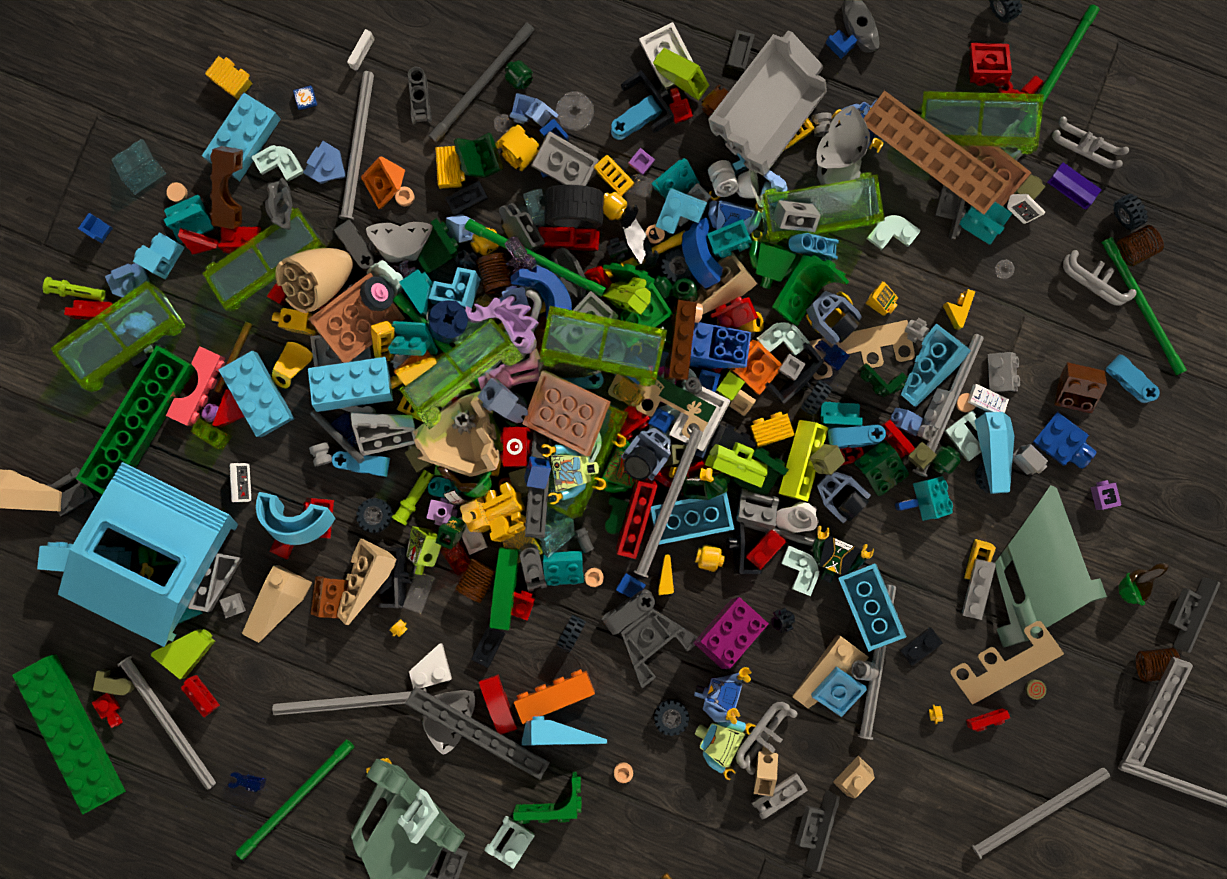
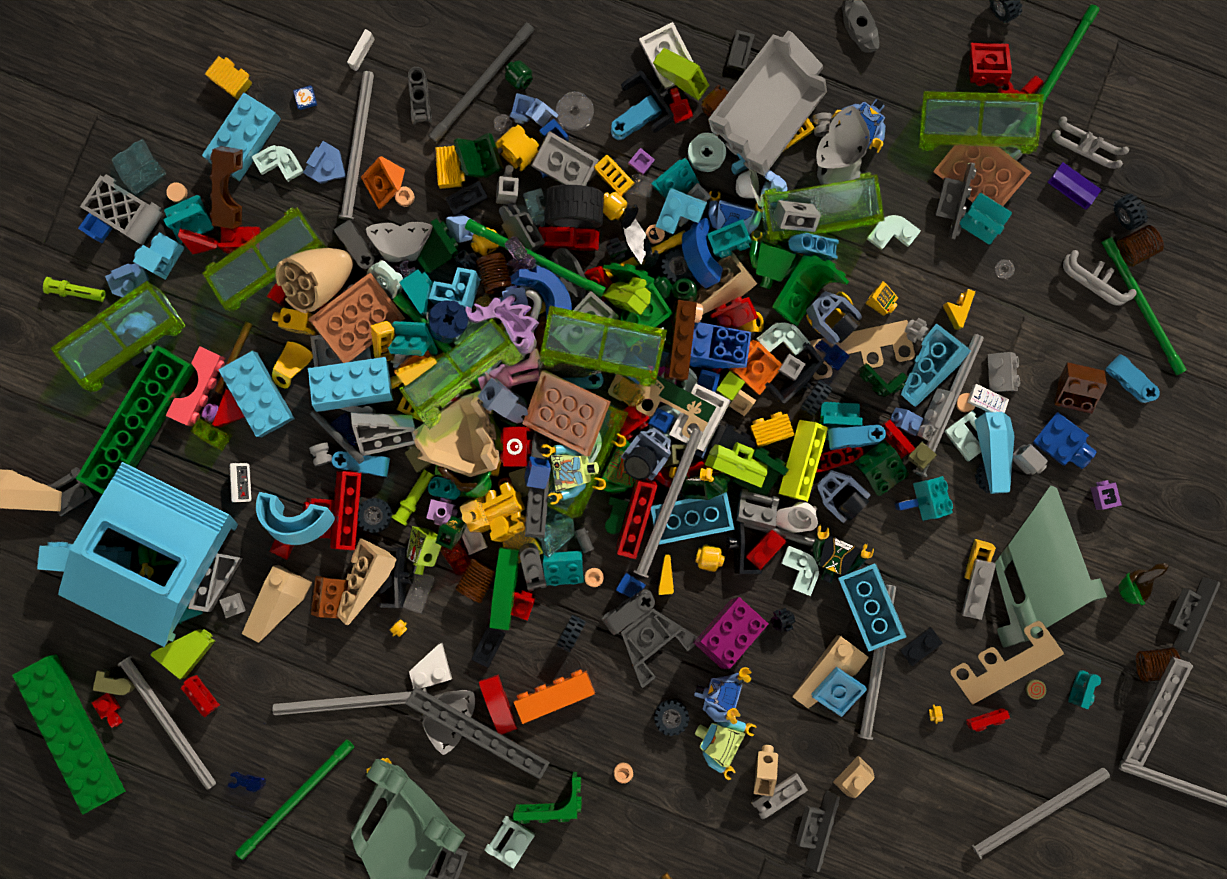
(86, 309): red bracket -> none
(143, 219): none -> light grey piece
(277, 193): dark grey piece -> none
(345, 510): none -> red brick
(377, 293): black wheel -> none
(422, 819): light aqua plate -> none
(453, 497): white sticker -> none
(461, 417): light grey gear -> none
(507, 187): none -> light grey brick
(549, 732): medium azure wedge -> none
(691, 382): dark grey pin -> none
(715, 145): none -> light aqua plate
(723, 178): white wheel -> none
(762, 733): light grey piece -> none
(827, 459): olive brick -> none
(840, 43): blue panel -> none
(864, 670): light grey wheel -> none
(935, 153): medium nougat plate -> none
(946, 460): dark green head -> none
(1024, 207): slope -> none
(1031, 186): olive brick -> none
(1082, 695): none -> teal plate

